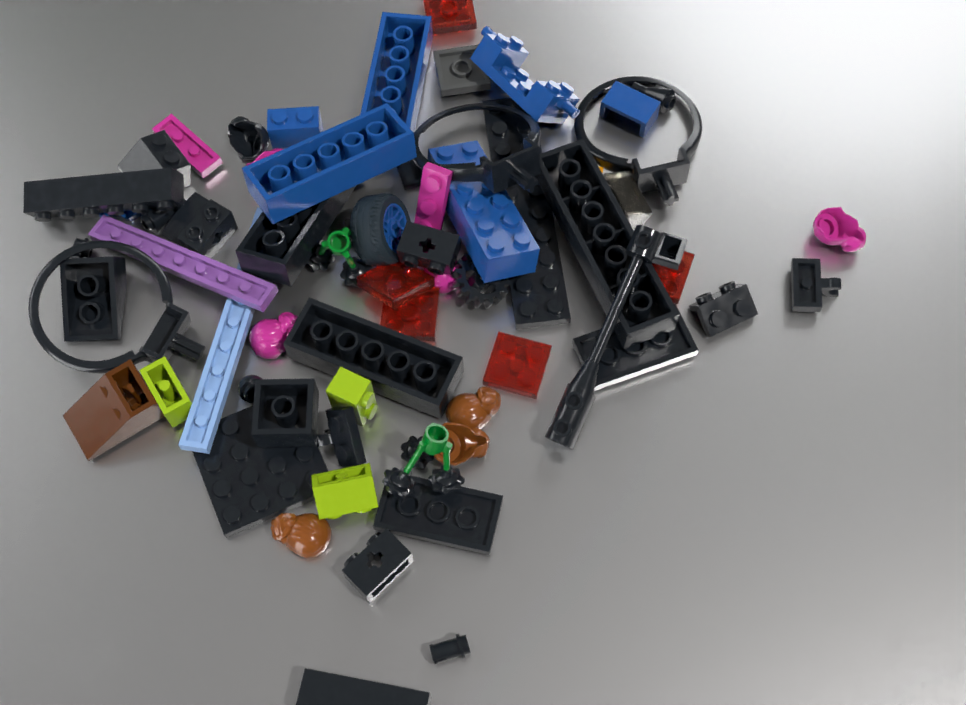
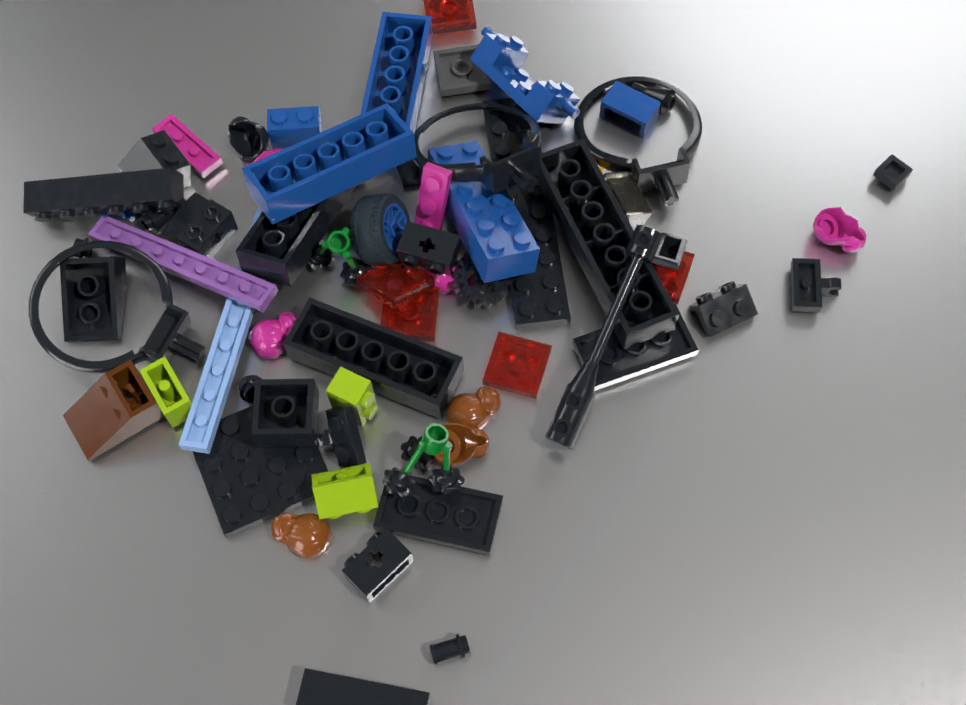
(892, 172): none -> black plate

